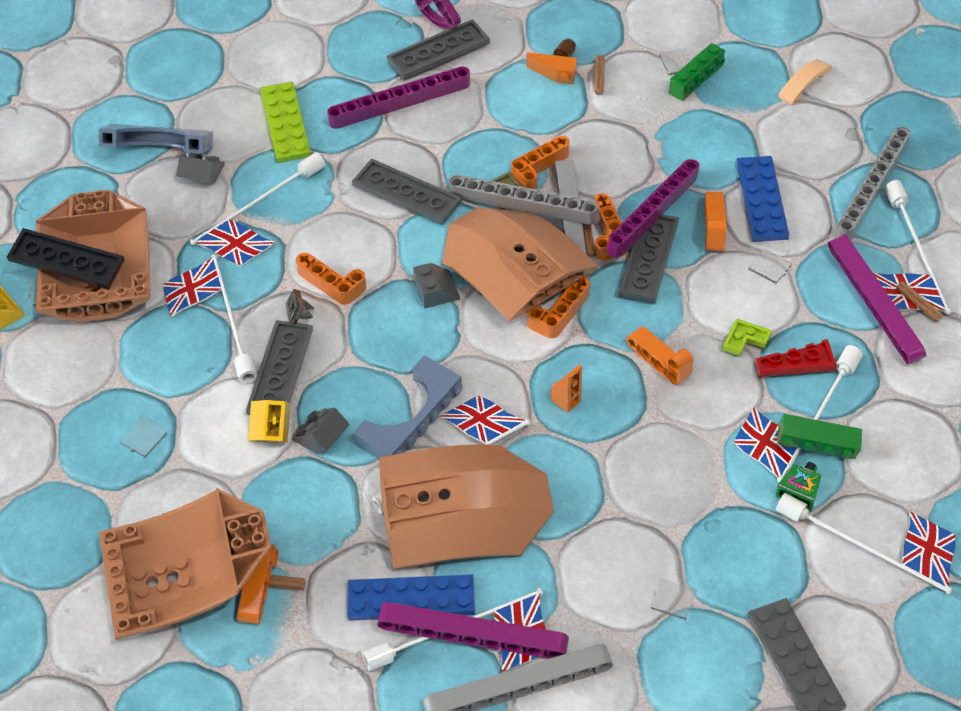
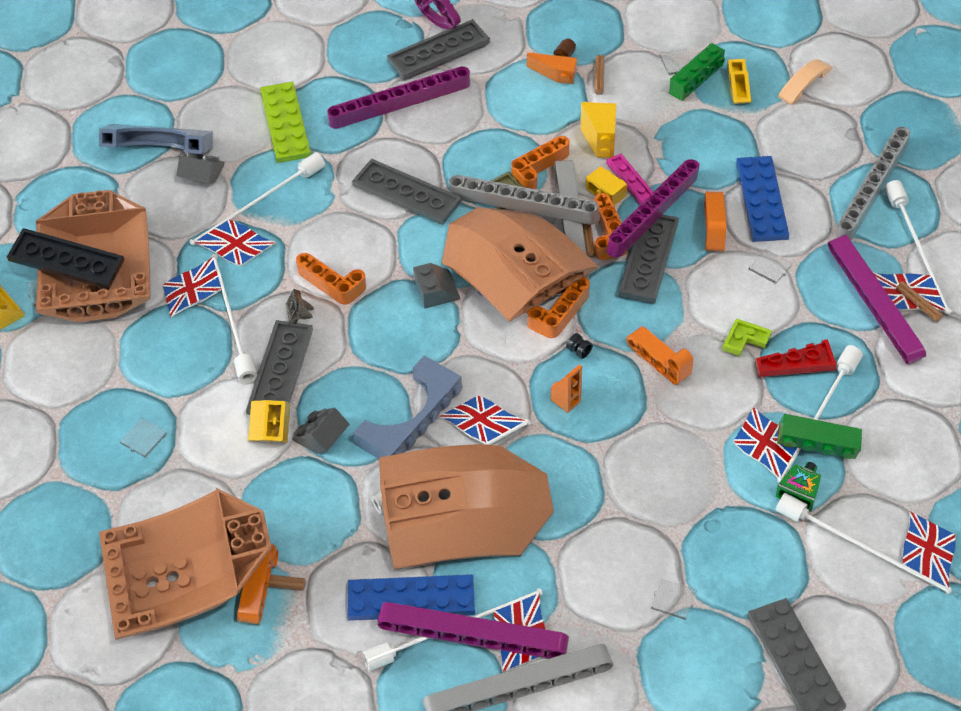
(579, 345): none -> black wheel
(599, 127): none -> yellow slope
(605, 182): none -> yellow brick
(635, 184): none -> dark pink tile
(738, 81): none -> yellow slope

